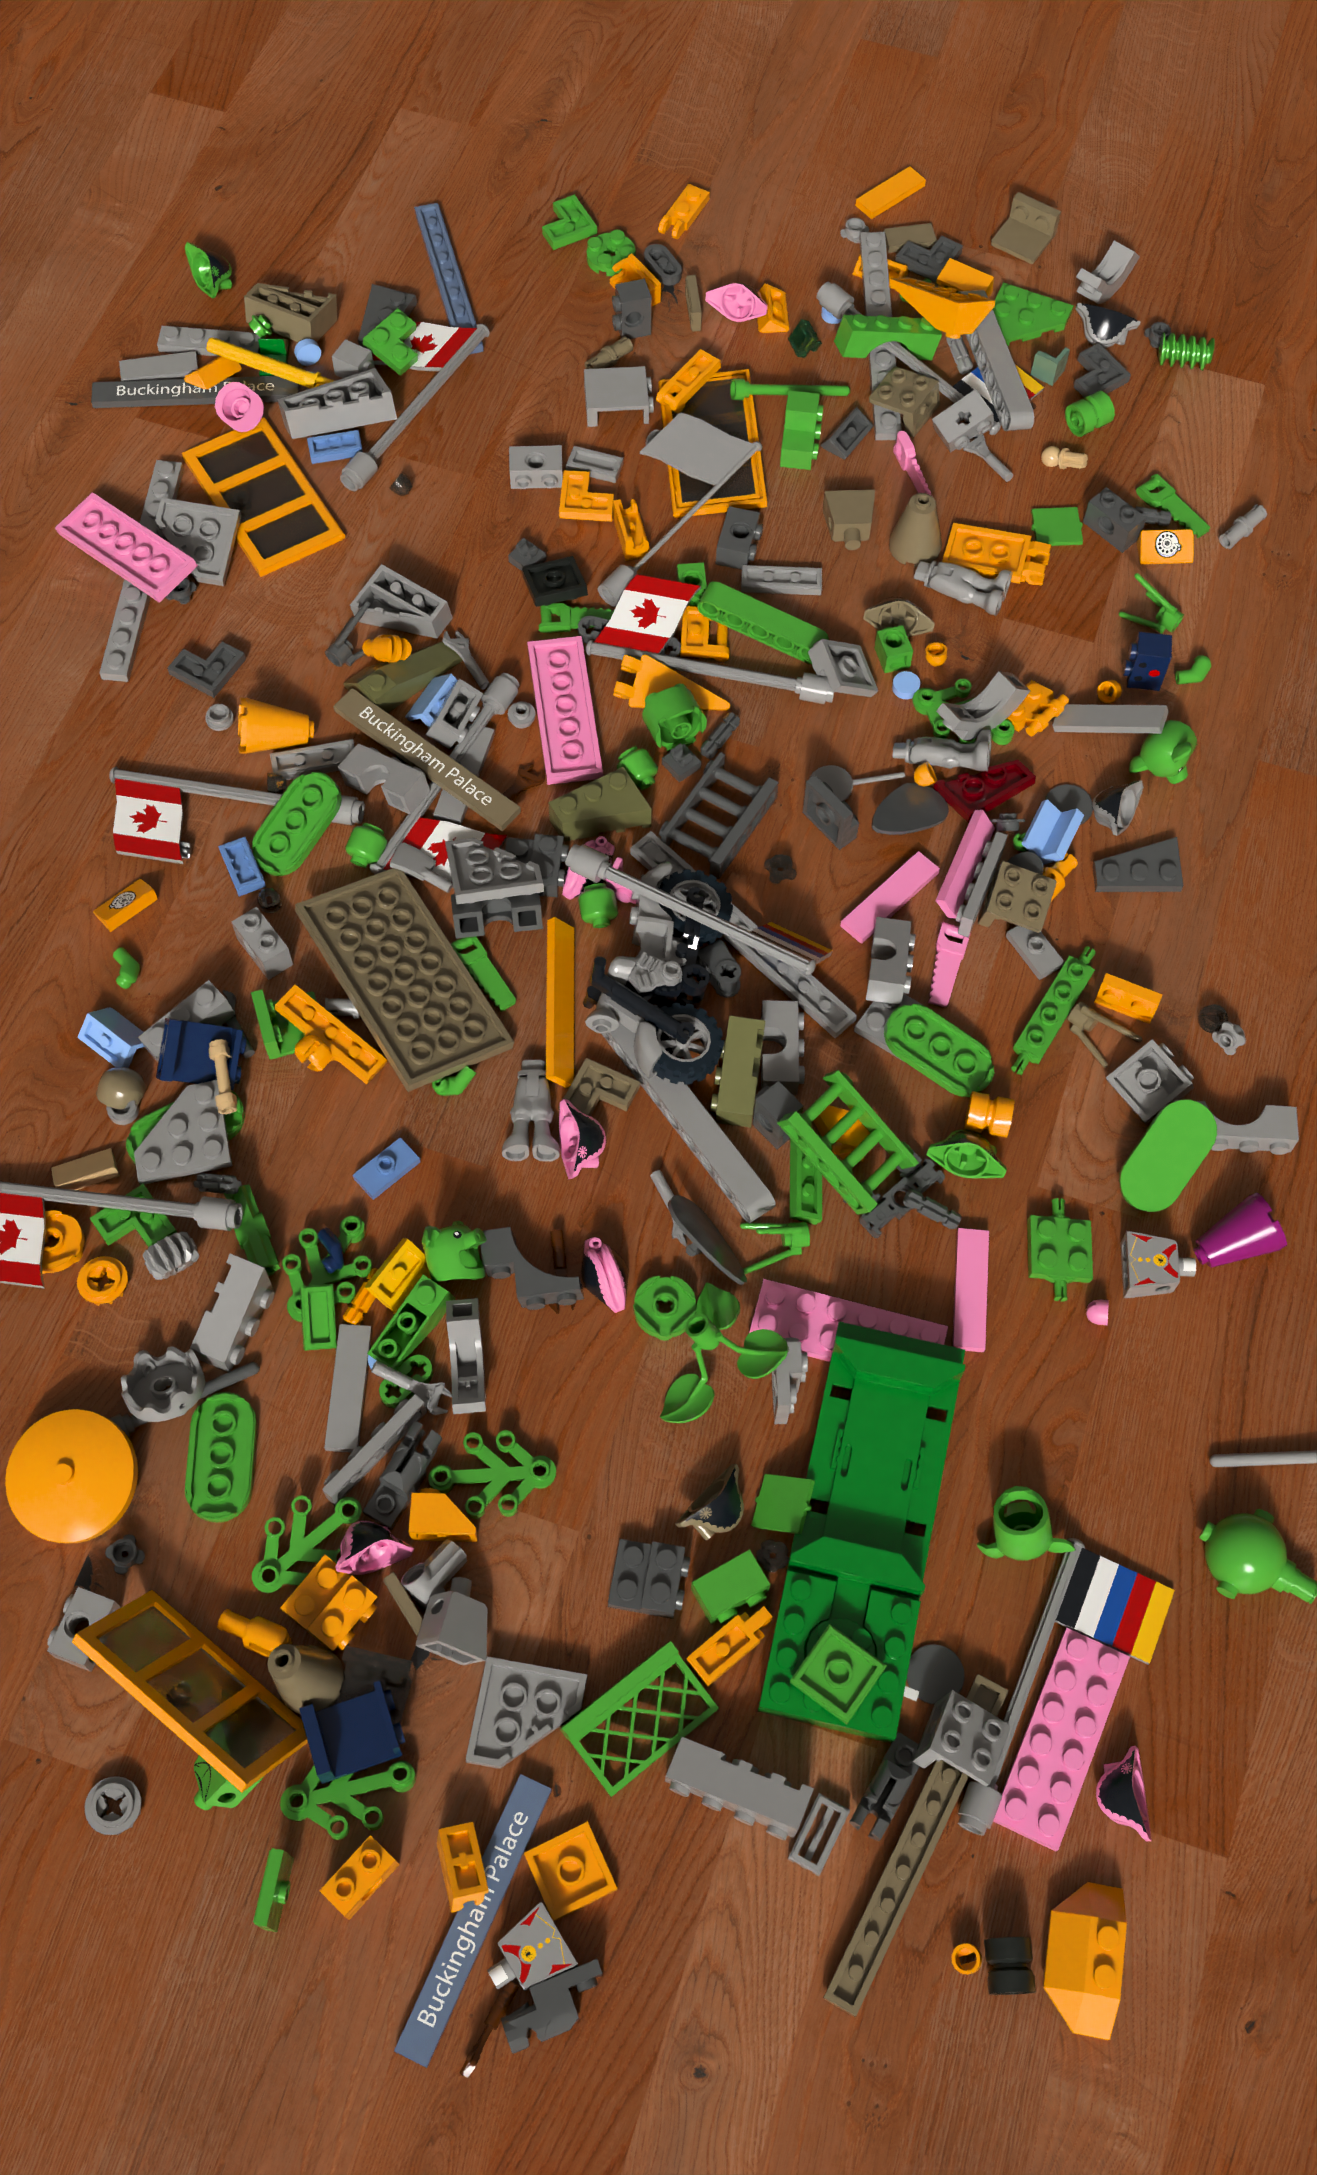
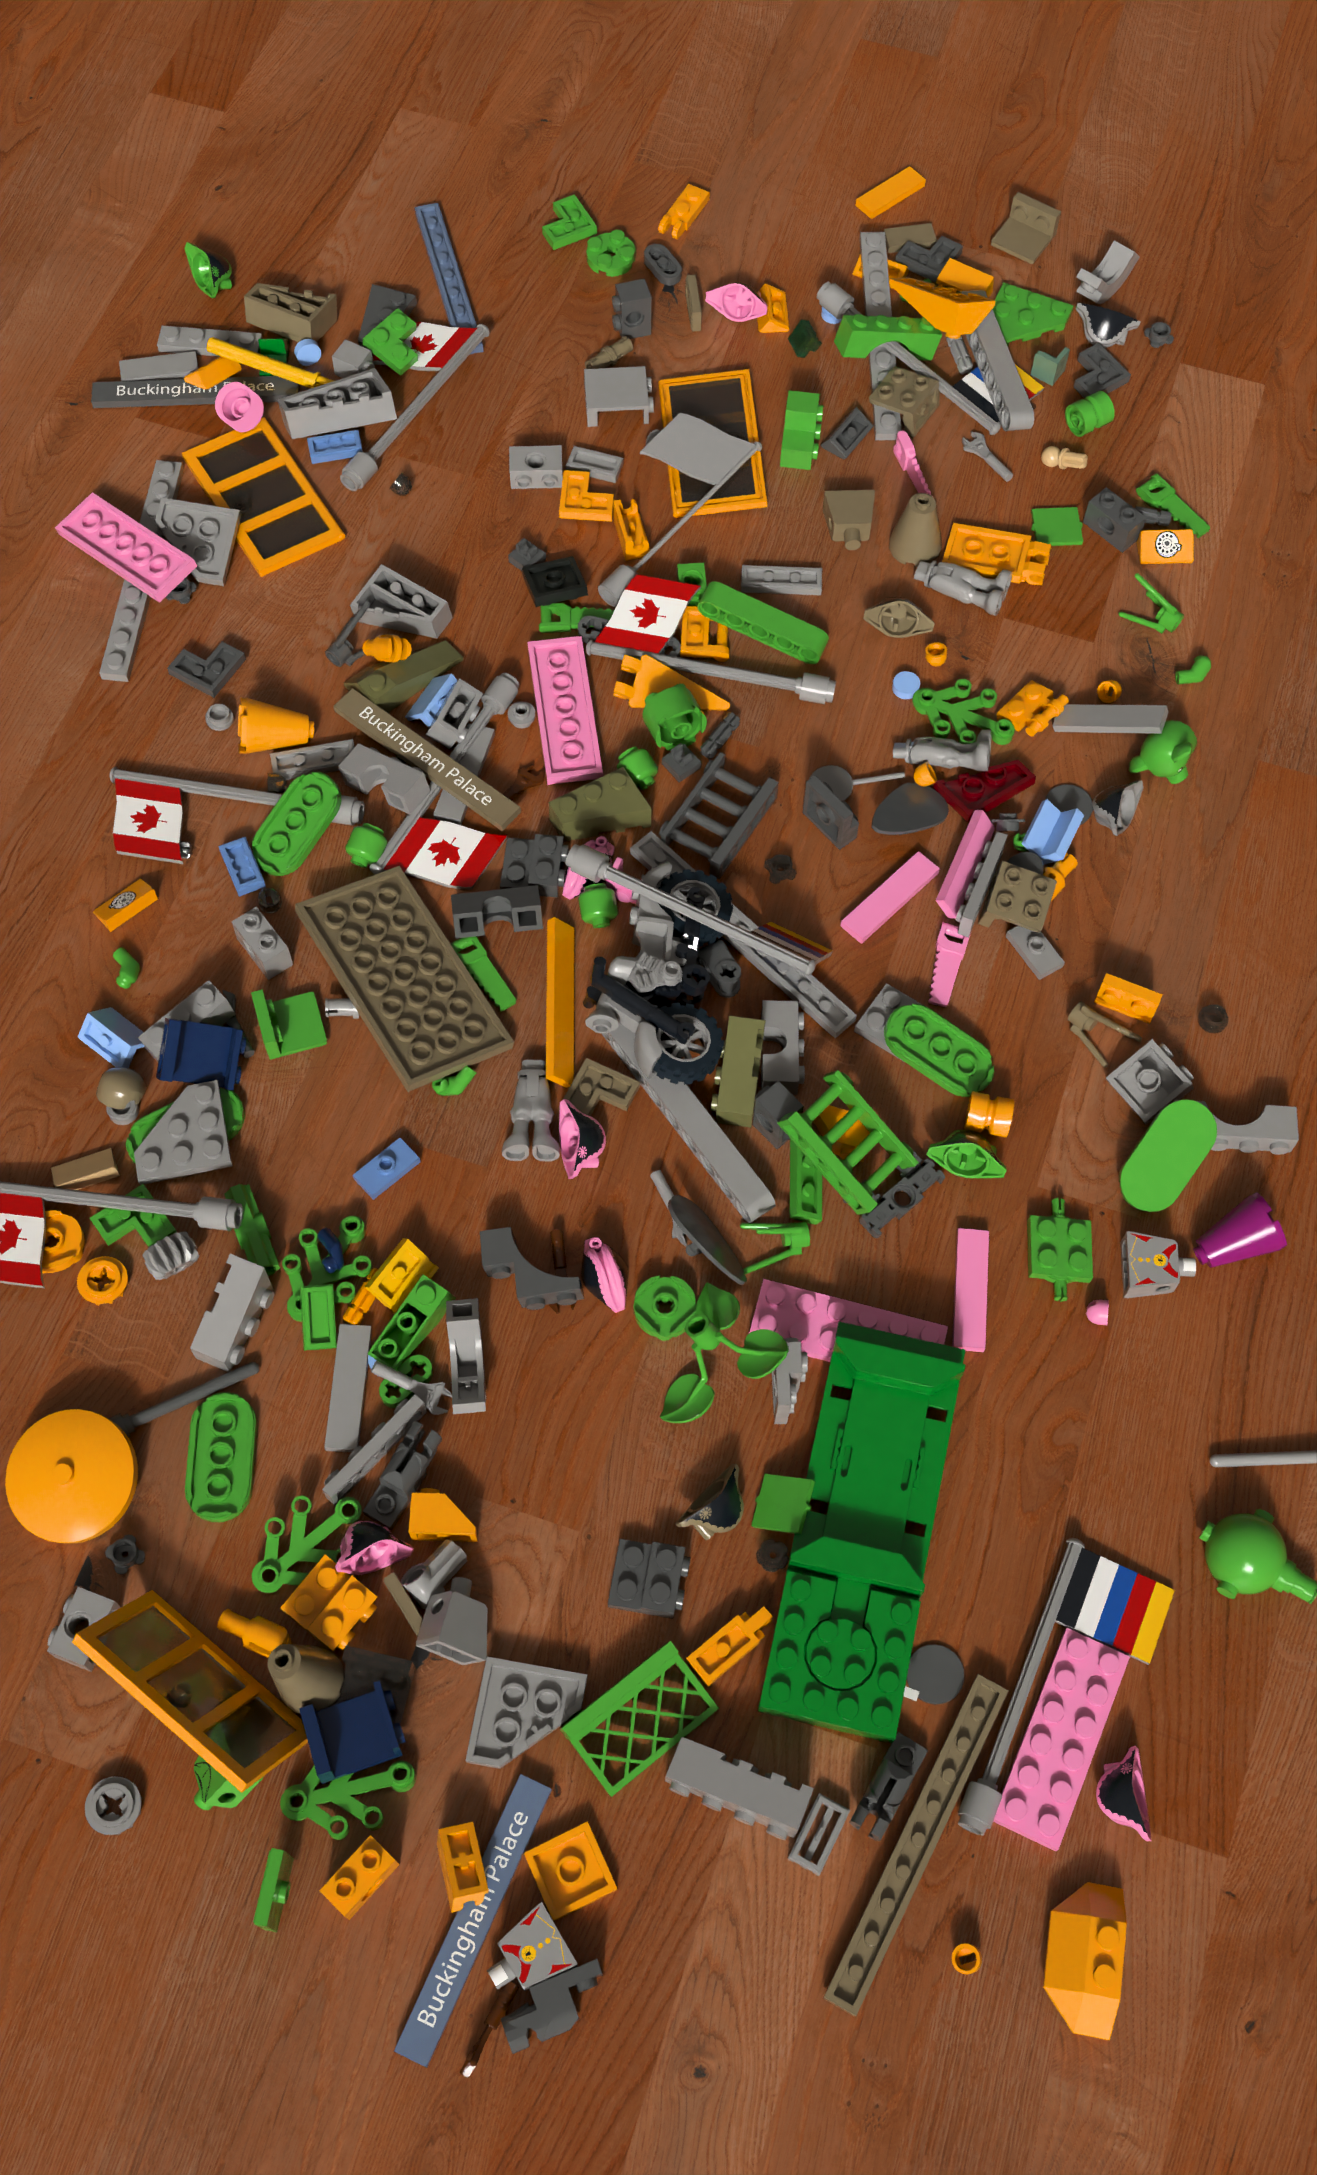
(151, 1375): light grey plate -> none
(217, 1183): dark grey axle -> none
(220, 1053): tan bar -> none
(260, 326): bright green plate -> none
(327, 1037): light orange plate -> none
(418, 865): light grey piece -> none
(453, 1252): bright green piece -> none
(461, 647): light grey piece -> none
(489, 873): light grey plate -> none
(498, 1474): bright green plant -> none
(634, 270): light orange hinge -> none
(688, 380): light orange plate -> none
(731, 1588): bright green brick -> none
(738, 538): dark grey brick -> none
(742, 389): bright green piece -> none
(838, 1674): bright green tile -> none
(844, 667): light grey plate -> none
(853, 229): light grey plate -> none
(888, 976): light grey arch -> none
(893, 649): bright green brick -> none
(932, 1209): dark grey axle -> none
(963, 1737): light grey bracket -> none
(970, 409): light grey brick -> none
(987, 709): light grey arch -> none
(1009, 1961): pearl dark grey wheel -> none
(1022, 1531): bright green piece -> none
(1053, 1010): bright green plate -> none
(1141, 870): dark grey wing -> none
(1148, 661): dark blue brick -> none
(1185, 351): bright green piece -> none
(1234, 1033): light grey plate -> none
(1243, 526): light grey pin -> none

